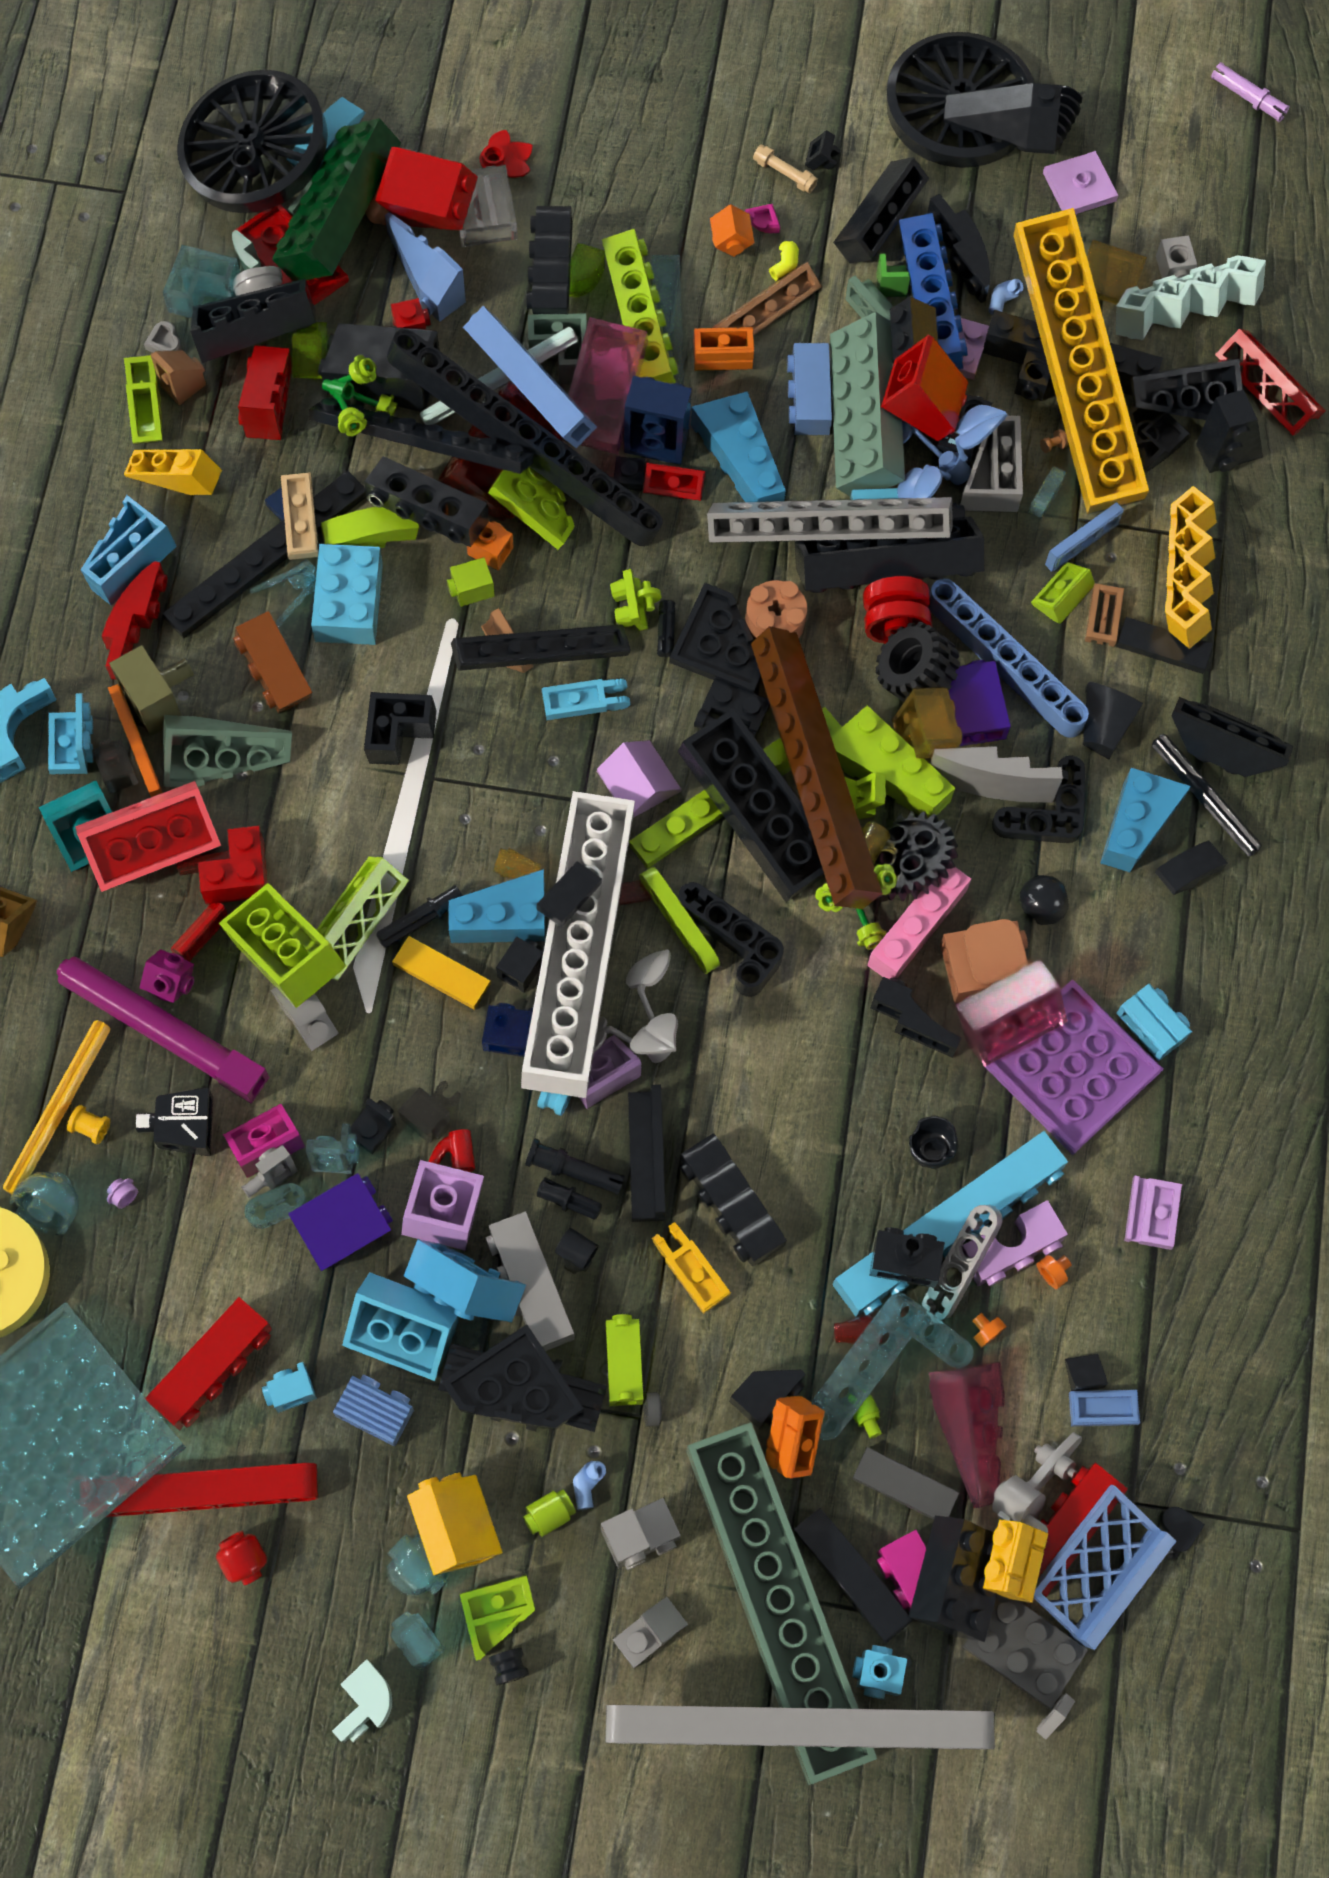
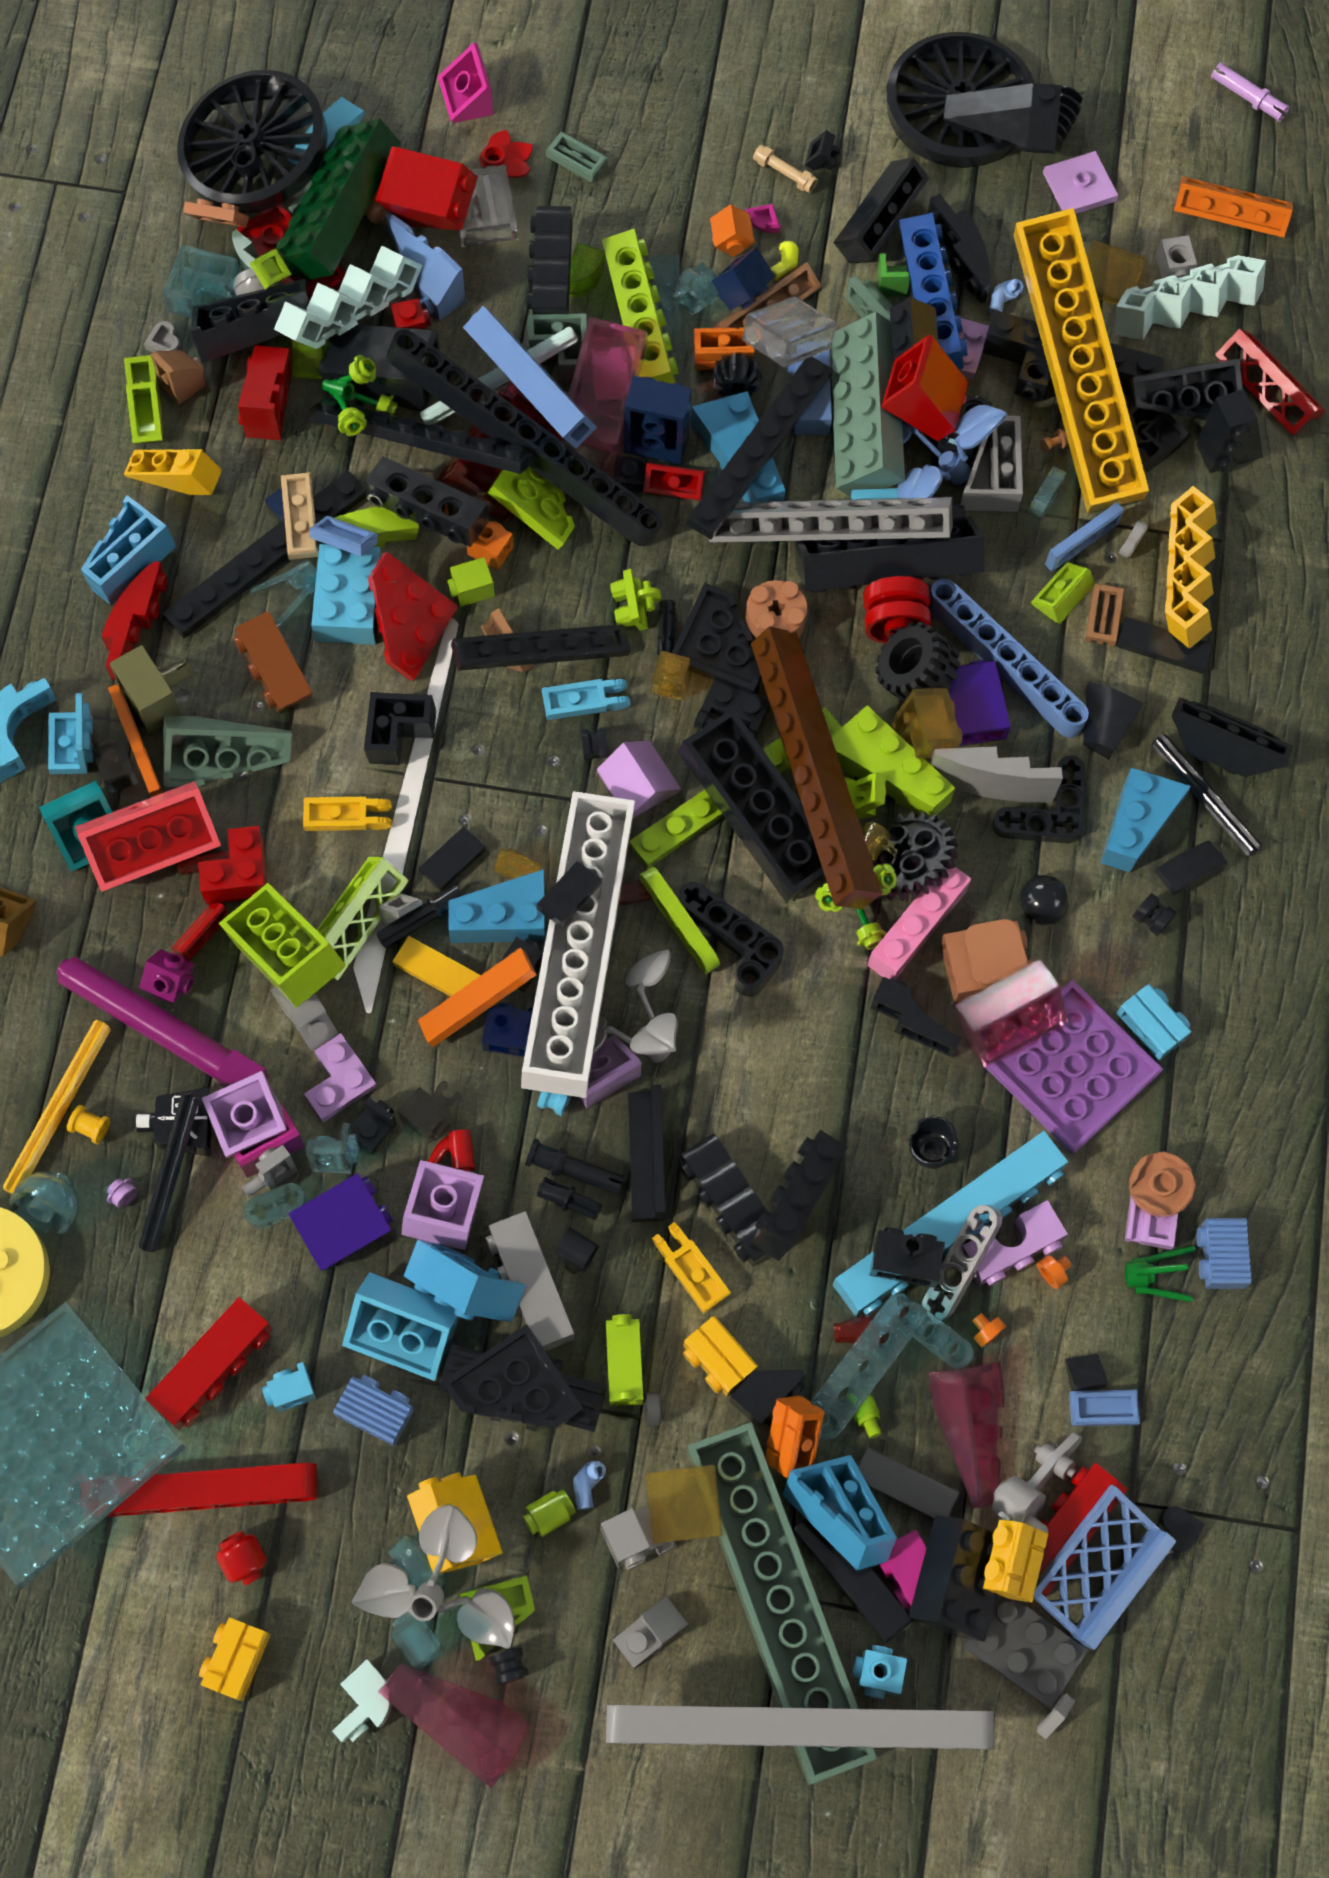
(169, 1171): none -> black axle
(206, 211): none -> nougat plate
(234, 1658): none -> yellow brick
(245, 1114): none -> lavender slope
(270, 269): none -> lime tile
(343, 535): none -> medium blue tile
(344, 813): none -> yellow hinge
(346, 1082): none -> lavender plate
(358, 296): none -> light aqua brick
(397, 908): none -> light grey slope
(407, 615): none -> red plate
(451, 1536): none -> light grey plant
(452, 859): none -> black tile
(466, 87): none -> dark pink slope
(466, 1724): none -> clear pink wedge
(477, 997): none -> orange tile
(573, 160): none -> sand green tile
(594, 743): none -> black wheel
(670, 675): none -> clear yellow brick
(684, 1504): none -> clear yellow tile
(696, 289): none -> clear light blue brick
(719, 1356): none -> yellow brick
(737, 375): none -> black gear
(743, 280): none -> dark blue brick
(759, 447): none -> black plate
(789, 331): none -> clear brick
(799, 1194): none -> black brick
(842, 1510): none -> dark azure wedge
(1133, 539): none -> light grey tile
(1141, 1273): none -> green plant
(1161, 917): none -> black wheel
(1162, 1184): none -> nougat tile
(1224, 1253): none -> medium blue brick
(1233, 206): none -> orange fence

